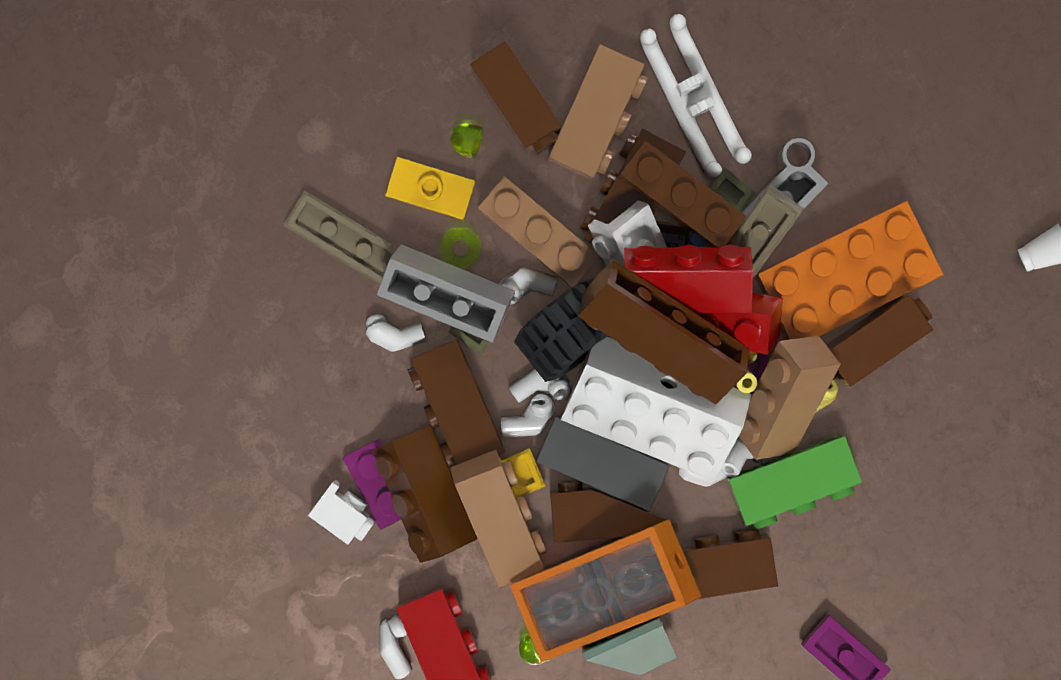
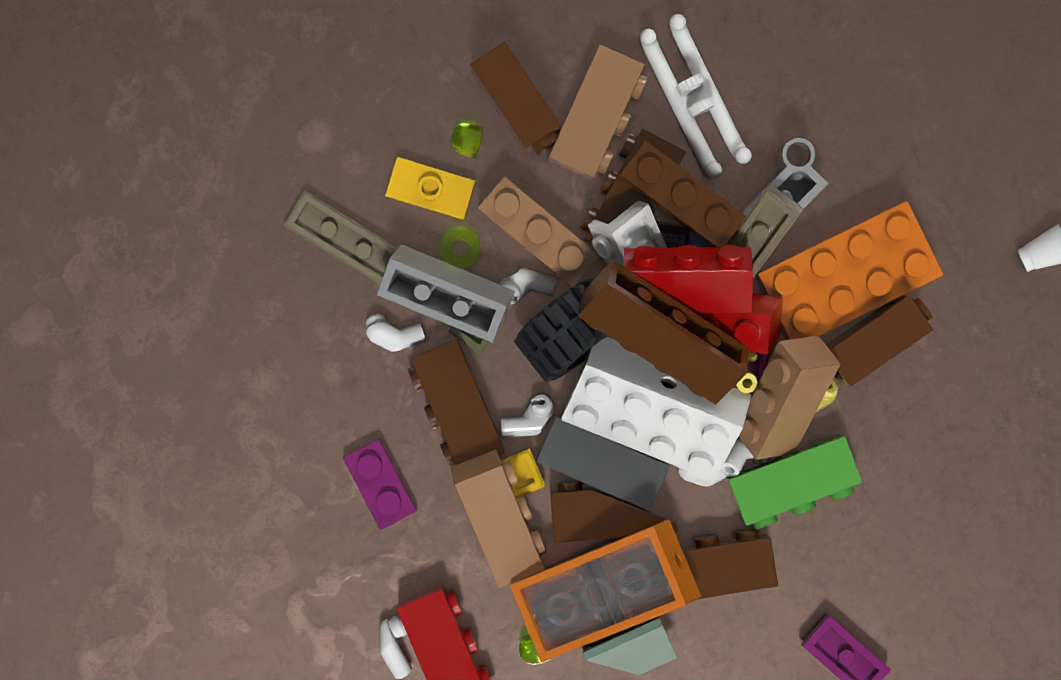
(342, 514): white brick -> none
(424, 494): reddish brown brick -> none
(533, 382): white arm -> none
(732, 189): olive tile -> none

